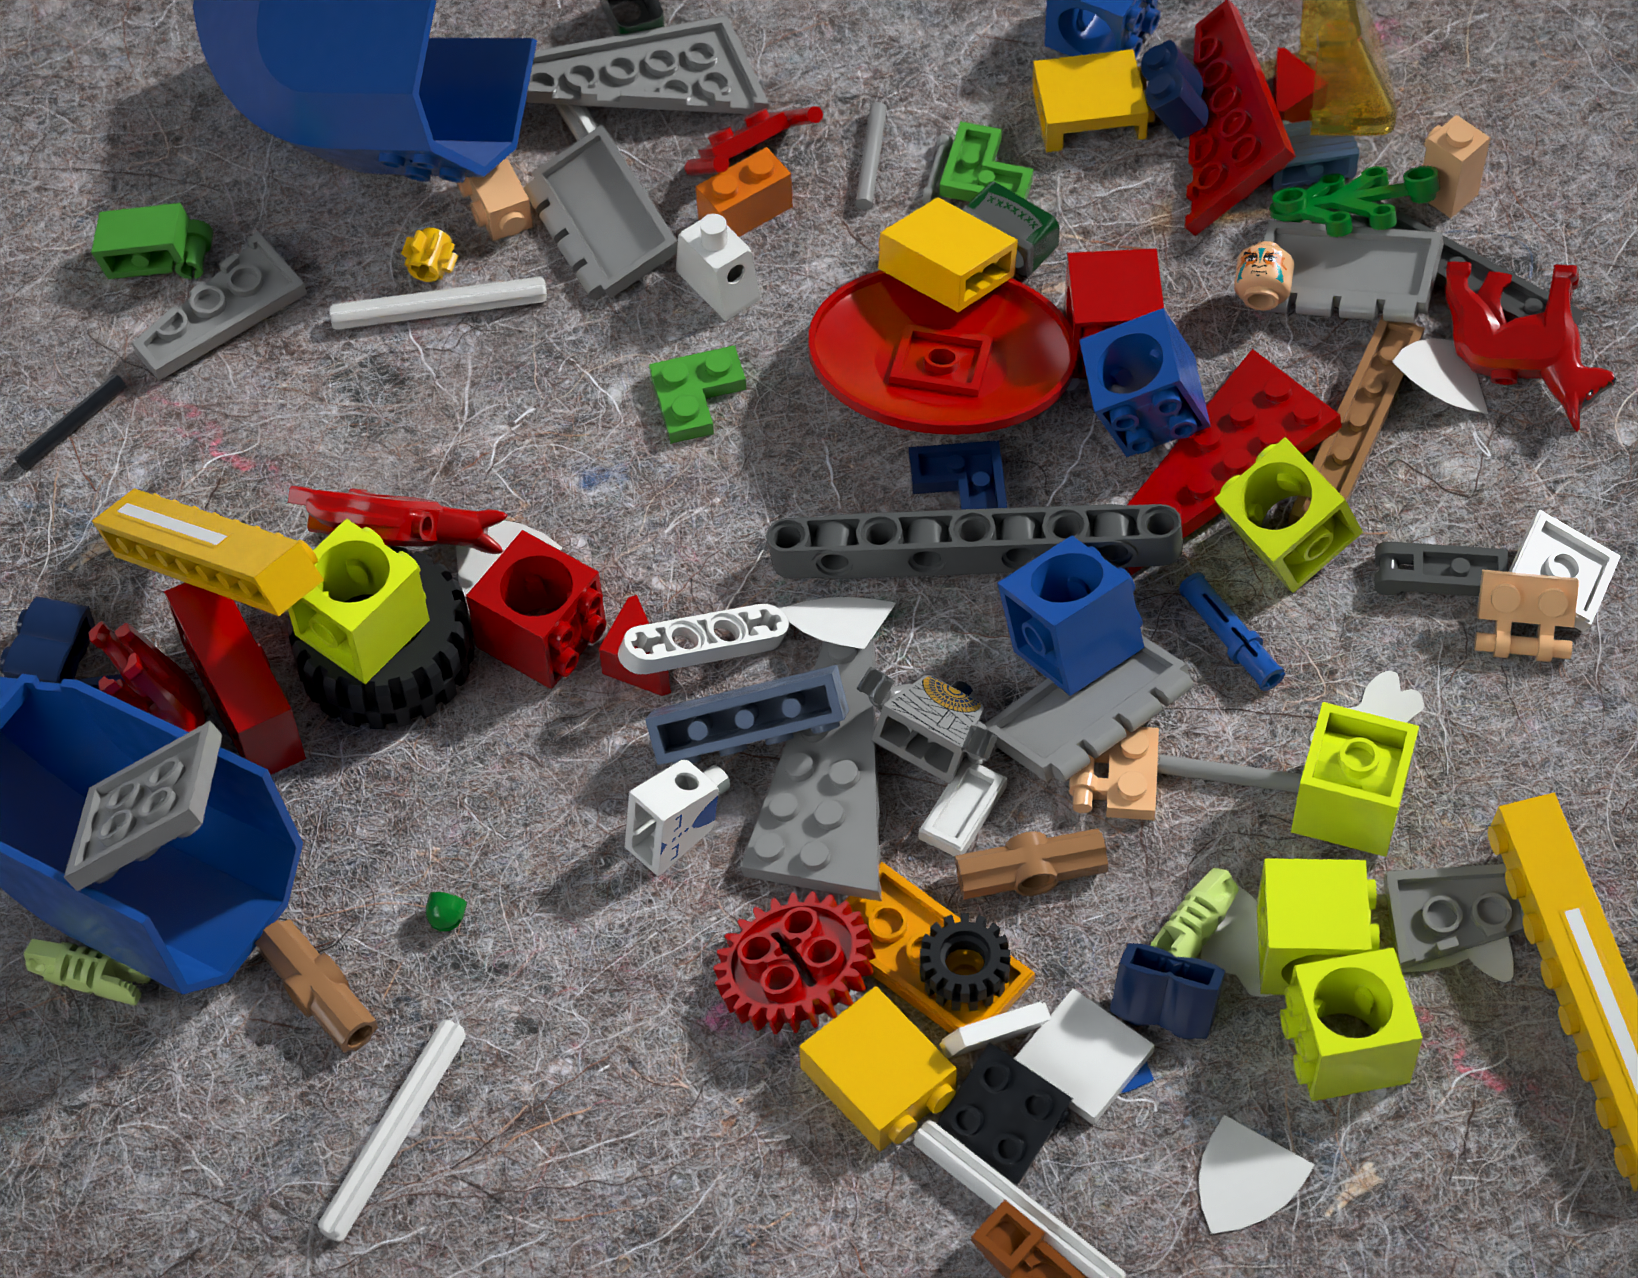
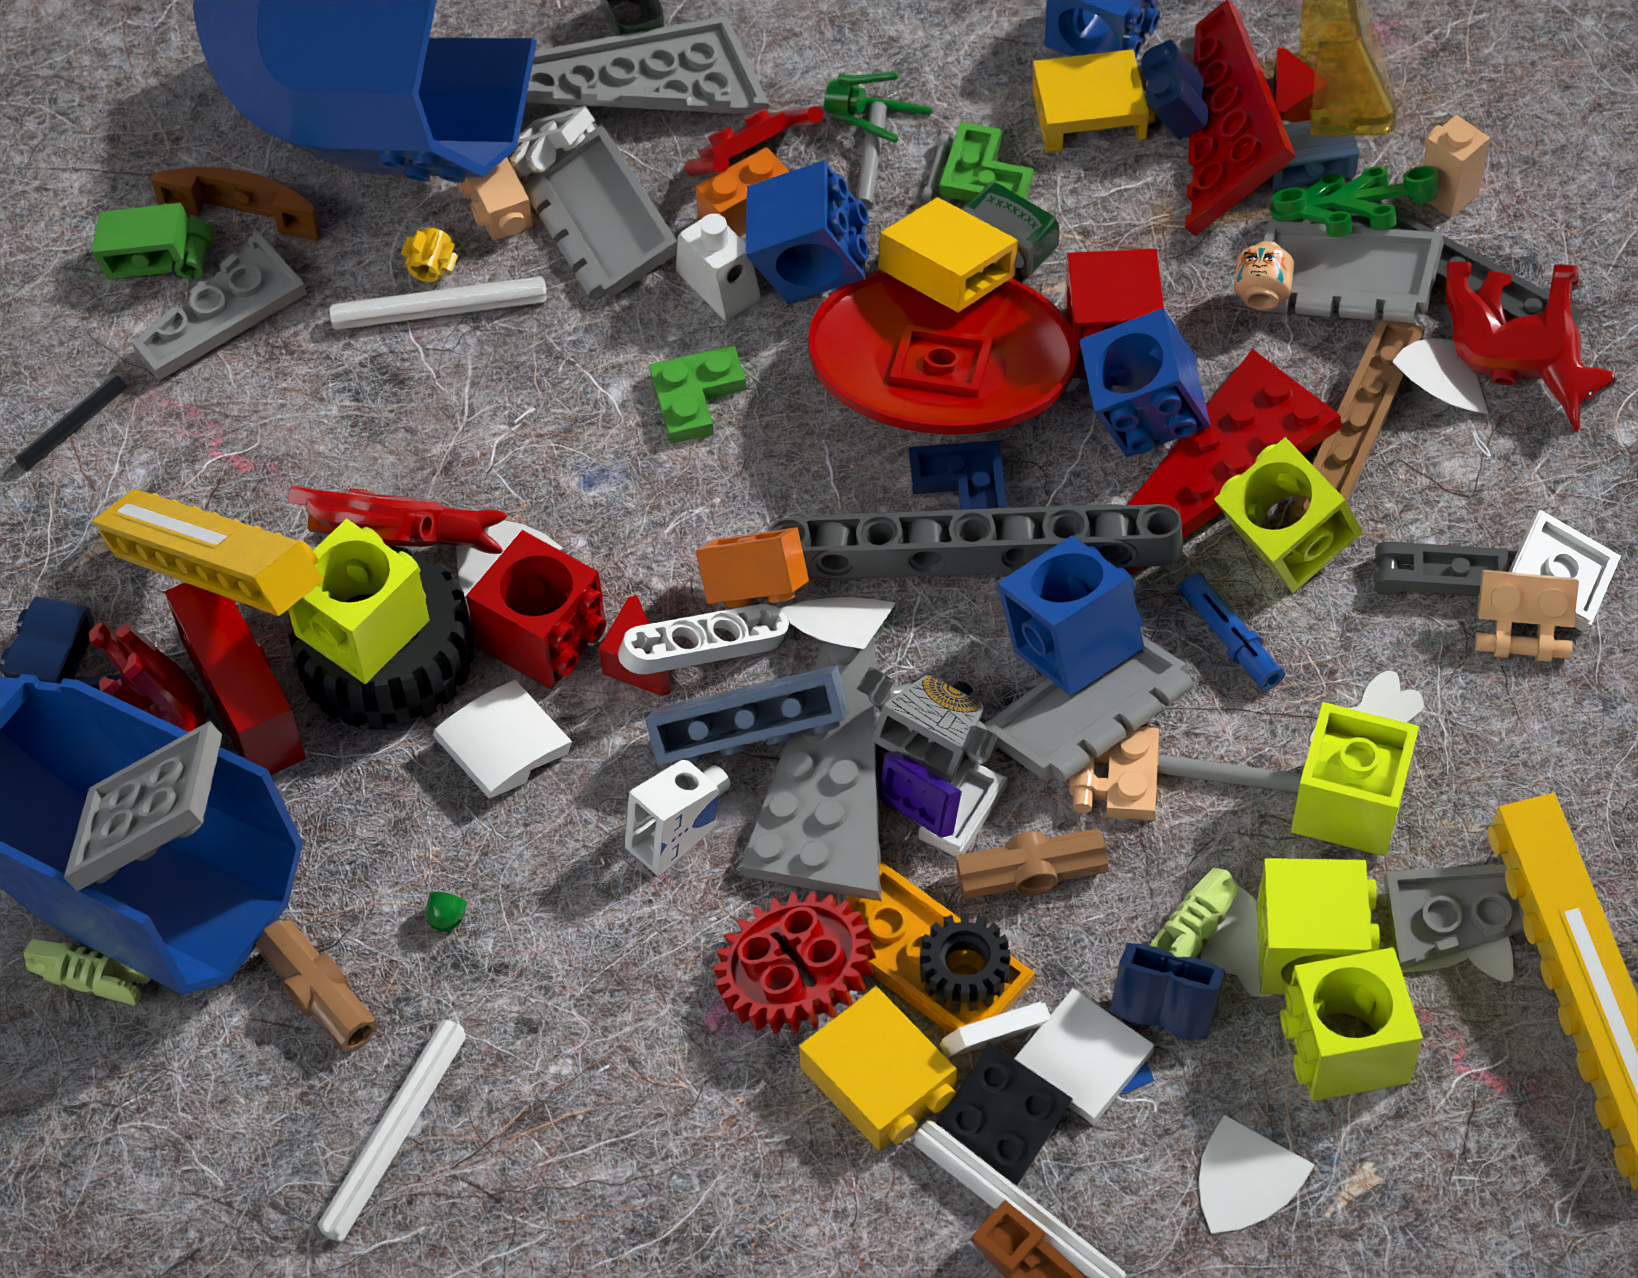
(239, 192): none -> dark orange slope
(502, 738): none -> white slope
(543, 136): none -> white hinge
(752, 567): none -> orange brick
(806, 232): none -> blue brick
(846, 98): none -> green plant
(919, 794): none -> dark purple plate

